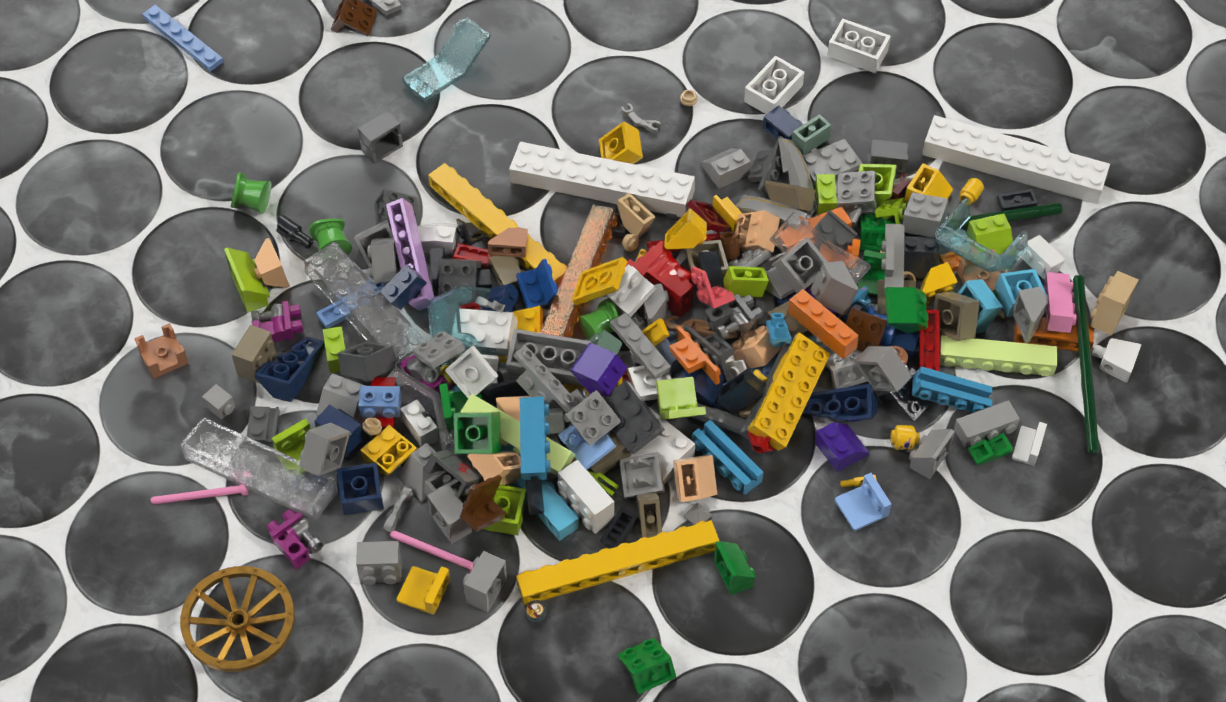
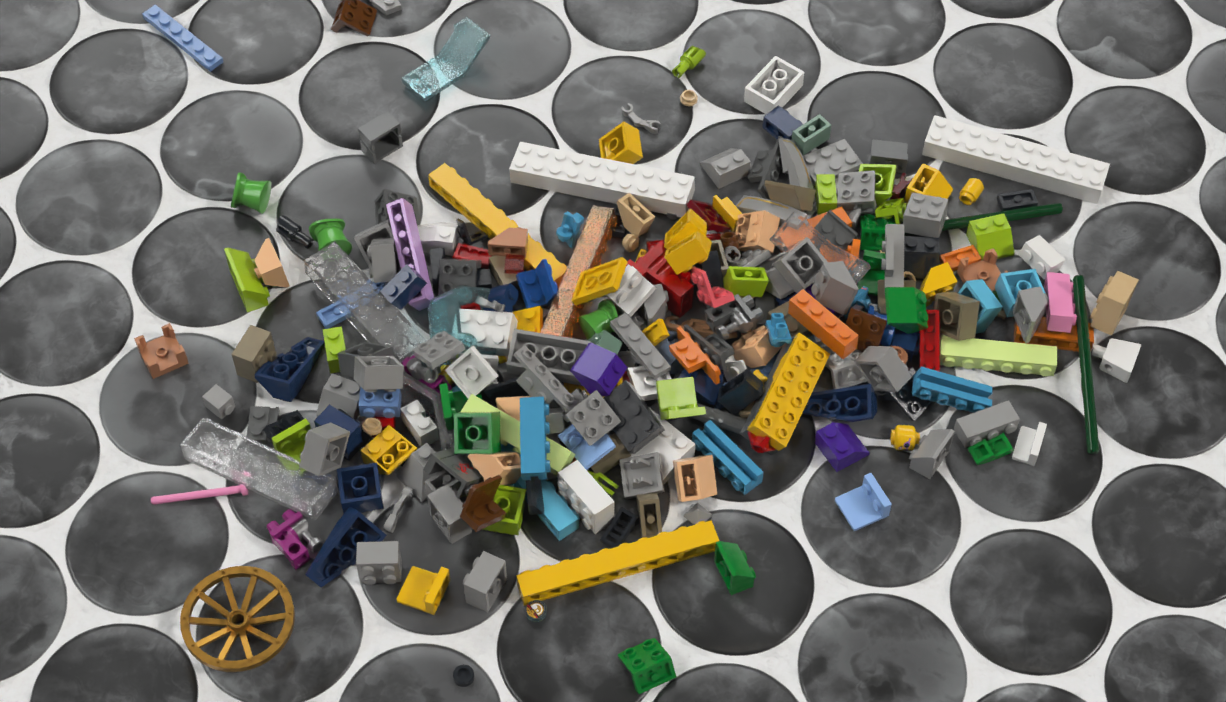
(281, 321): magenta hips -> none
(286, 422): none -> black slope
(341, 546): none -> dark blue wedge
(378, 373): none -> light grey brick
(432, 550): bright pink bar -> none
(463, 675): none -> black tile
(514, 263): none -> clear red tile
(570, 228): none -> dark azure hips
(688, 60): none -> lime arm
(688, 252): none -> yellow slope
(735, 257): none -> light grey axle
(853, 482): yellow pin -> none
(858, 45): white brick -> none
(956, 240): clear light blue windscreen -> none

